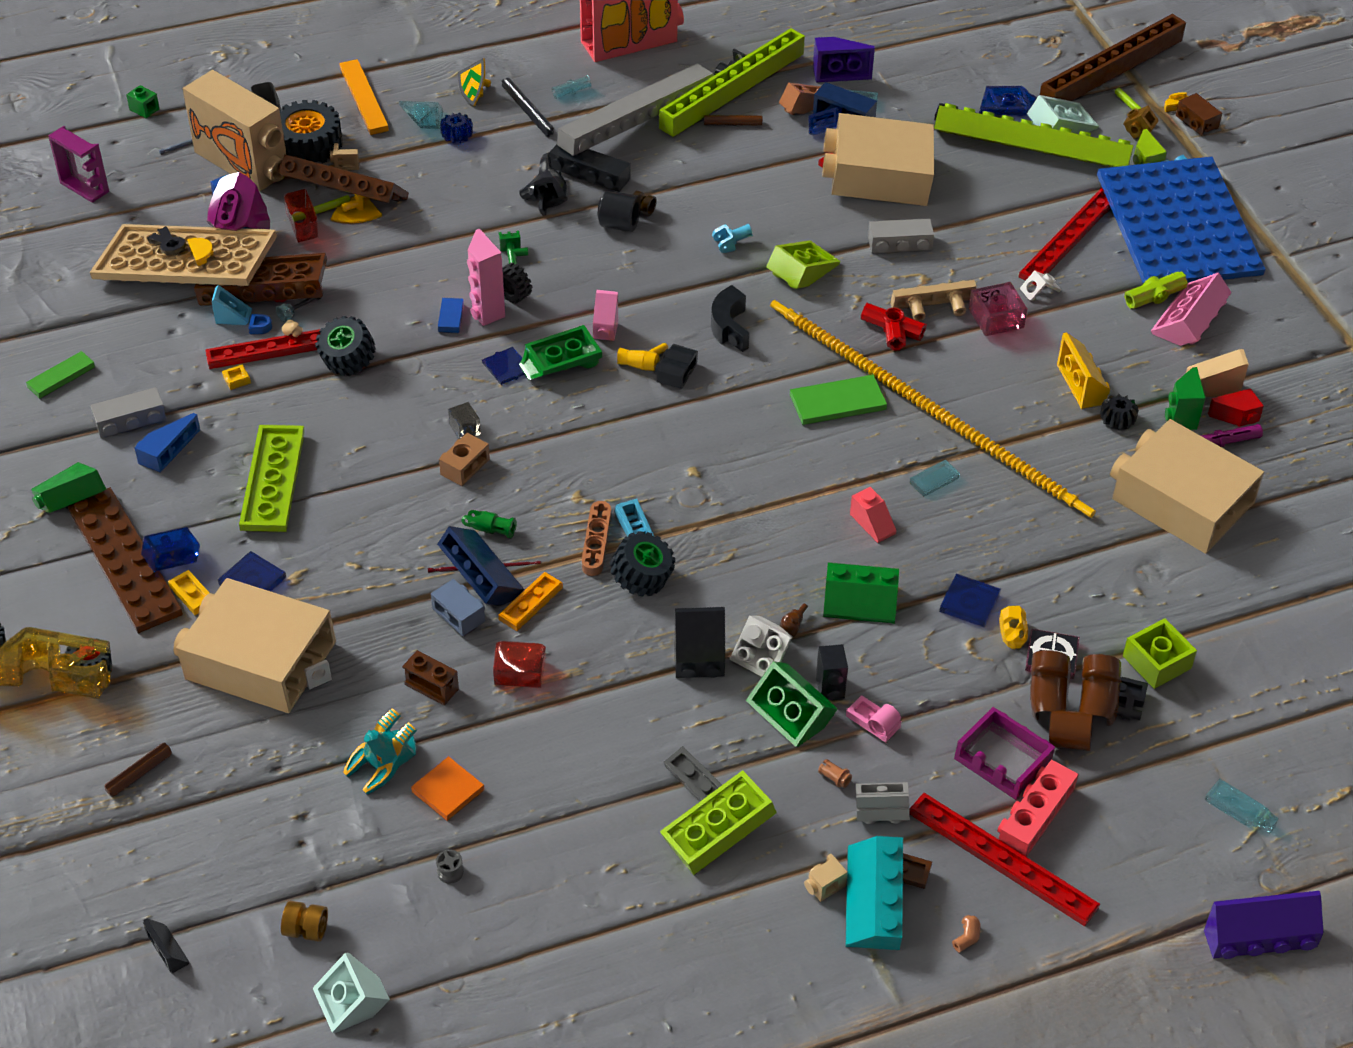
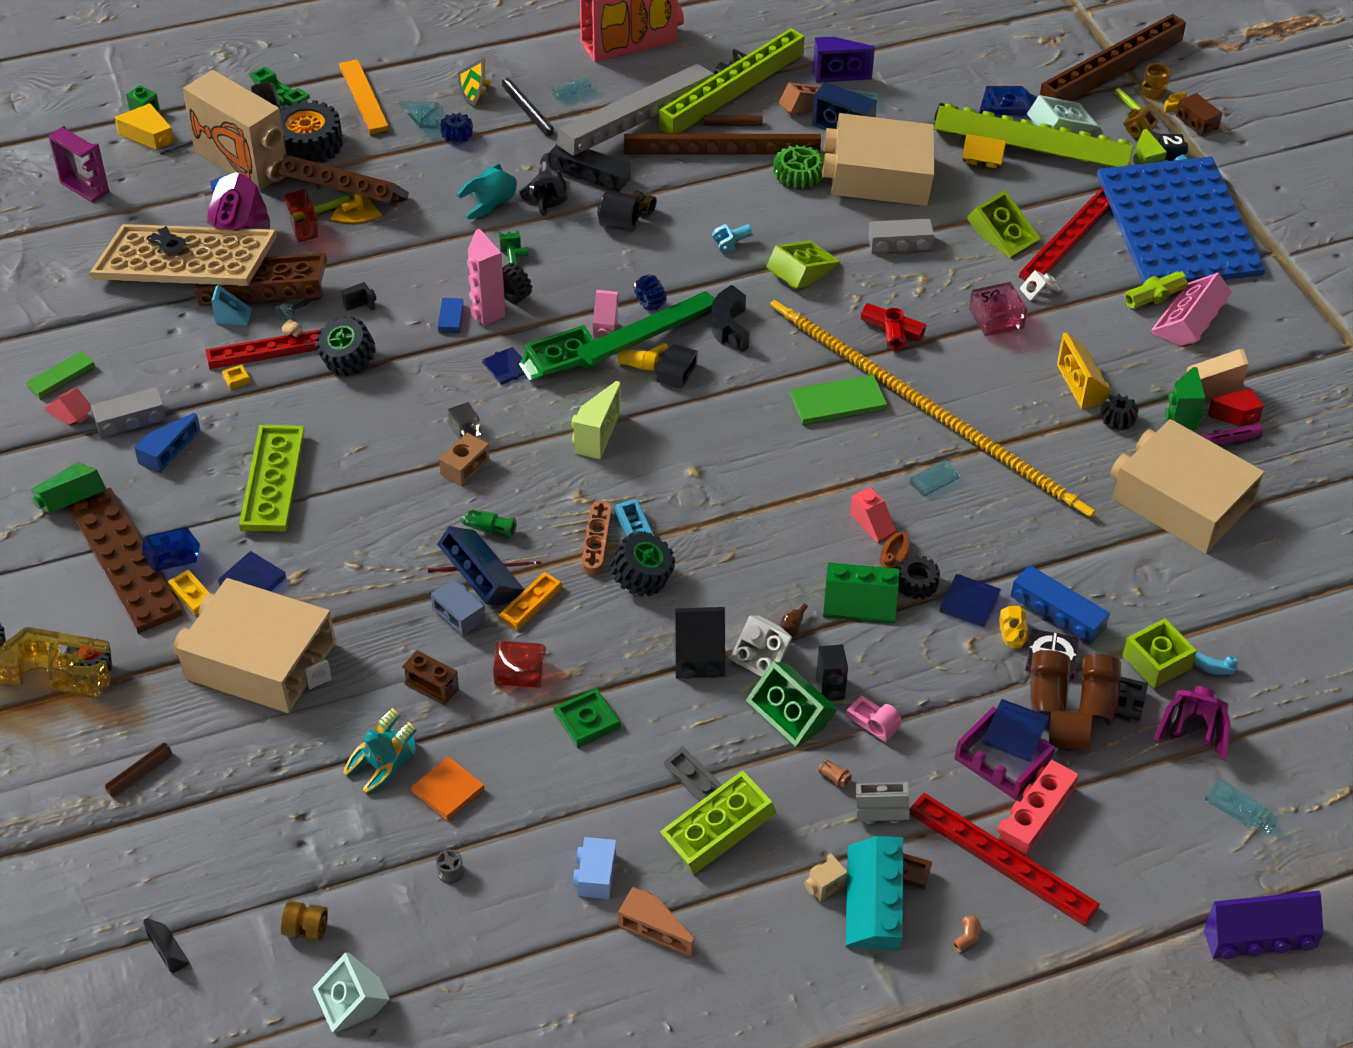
(70, 407): none -> coral slope
(145, 126): none -> yellow slope
(201, 249): yellow tile -> none
(260, 324): blue tile -> none
(285, 94): none -> green slope
(345, 159): tan bracket -> none
(358, 296): none -> black bracket
(489, 190): none -> teal piece
(587, 717): none -> green tile
(596, 422): none -> yellowish green slope
(596, 867): none -> light blue brick
(646, 328): none -> green tile
(650, 292): none -> clear blue gear
(651, 919): none -> nougat slope
(717, 143): none -> reddish brown plate
(799, 167): none -> bright green gear
(834, 111): clear blue tile -> none
(895, 550): none -> dark orange arm
(921, 296): tan plate -> none
(921, 567): none -> black tyre
(983, 150): none -> yellow brick
(1003, 224): none -> lime slope
(1015, 730): none -> clear blue tile
(1060, 604): none -> blue brick
(1156, 81): none -> pearl gold wheel
(1174, 145): none -> black brick
(1203, 706): none -> magenta piece
(1214, 666): none -> medium azure arm

